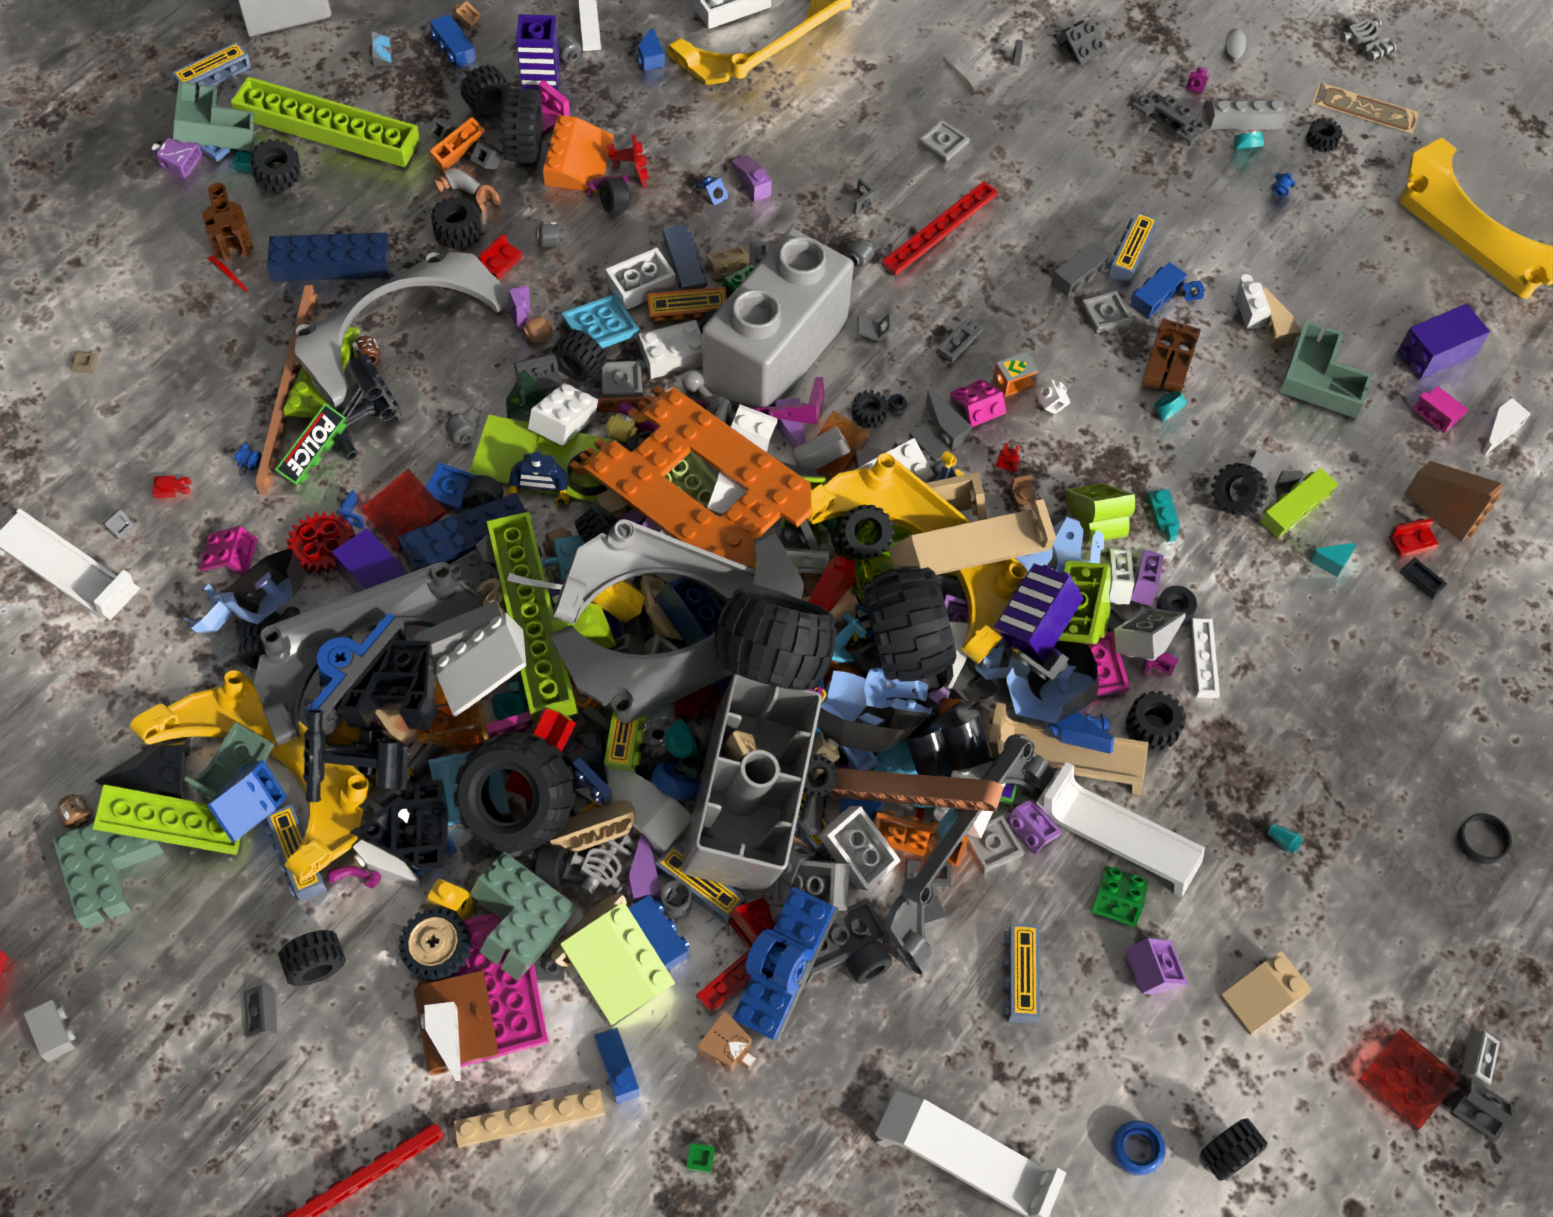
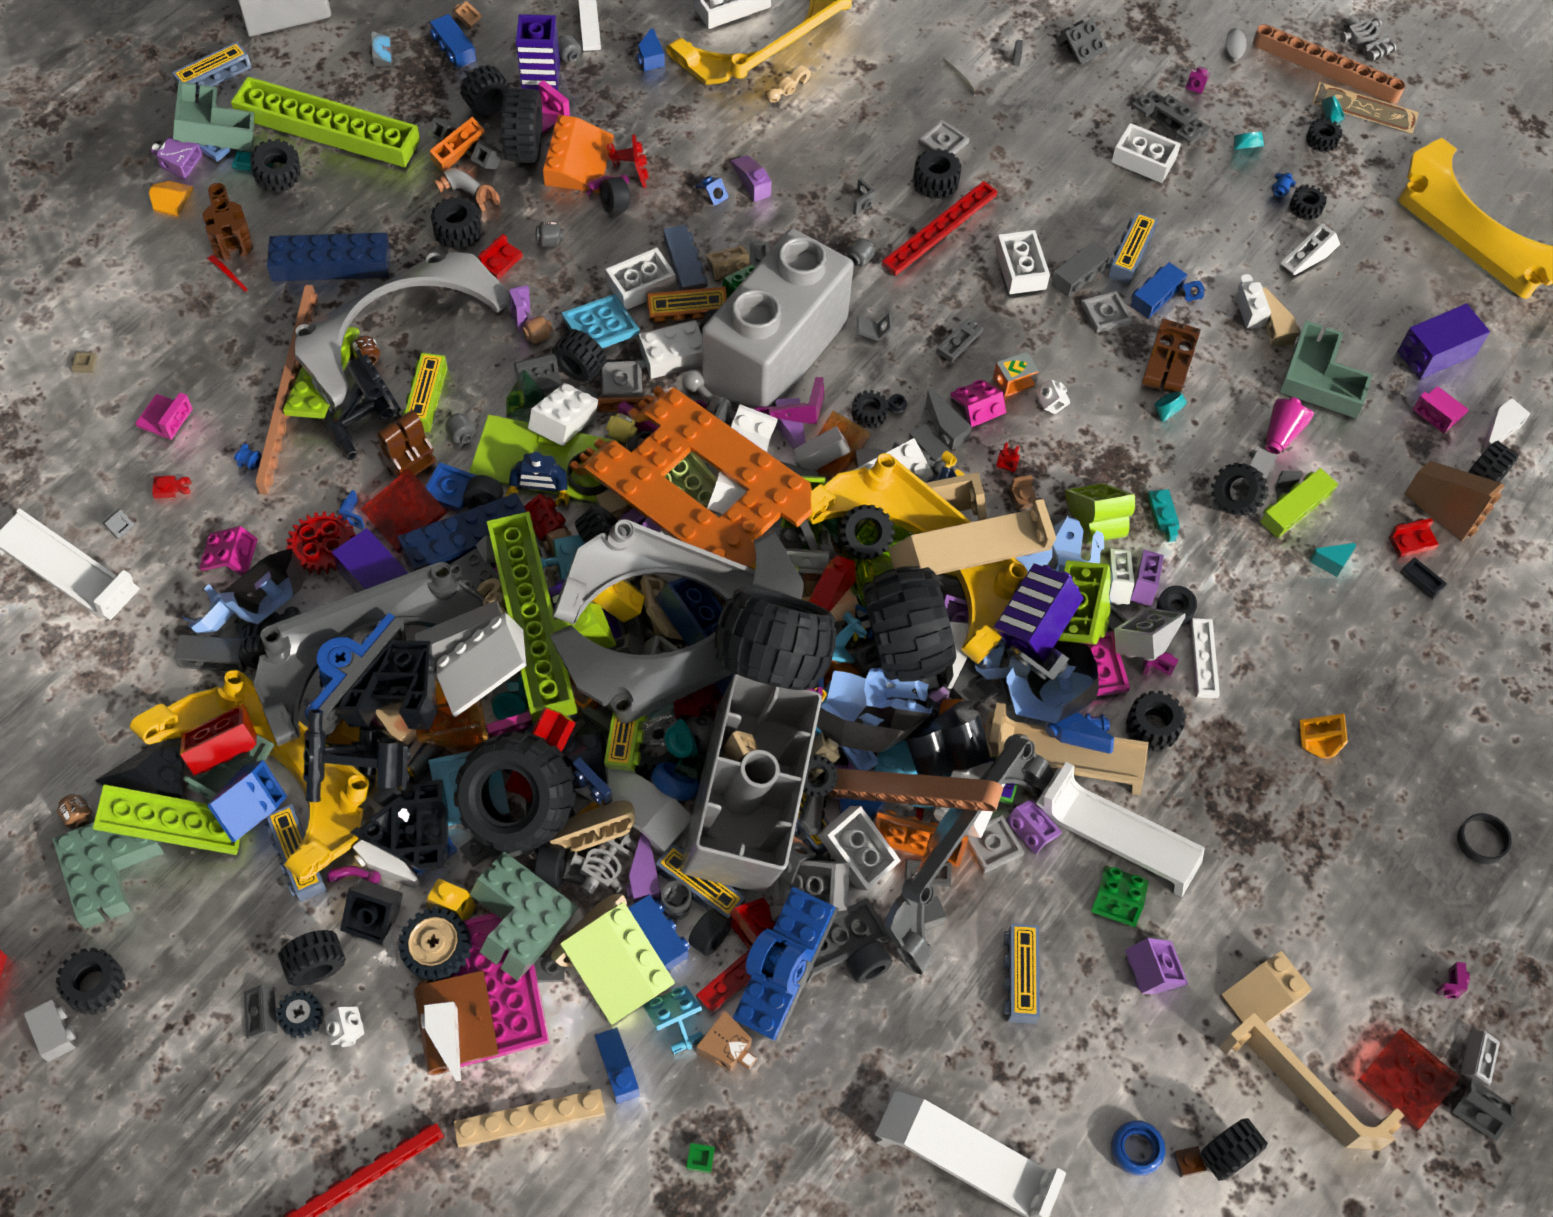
(78, 968): none -> black tyre
(165, 415): none -> dark pink bracket
(169, 197): none -> light orange slope
(209, 653): none -> dark grey brick
(218, 740): none -> red slope
(304, 1021): none -> black wheel
(311, 444): brick -> none
(344, 1026): none -> white brick
(370, 910): none -> black slope
(405, 445): none -> reddish brown connector
(426, 388): none -> brick
(530, 582): white sticker -> none
(544, 515): none -> red bracket
(671, 1009): none -> medium azure plate
(709, 932): none -> black tyre
(788, 84): none -> tan piece
(947, 170): none -> black tyre
(1022, 262): none -> white brick
(1145, 153): none -> white brick
(1189, 1161): none -> reddish brown plate
(1245, 114): light grey slope -> none
(1286, 423): none -> dark pink cone
(1286, 838): teal cone -> none
(1309, 194): none -> black tyre
(1311, 250): none -> white slope
(1311, 1089): none -> tan panel
(1324, 735): none -> light orange slope
(1329, 63): none -> nougat beam
(1333, 109): none -> teal piece
(1458, 982): none -> magenta bracket
(1494, 462): none -> black tyre

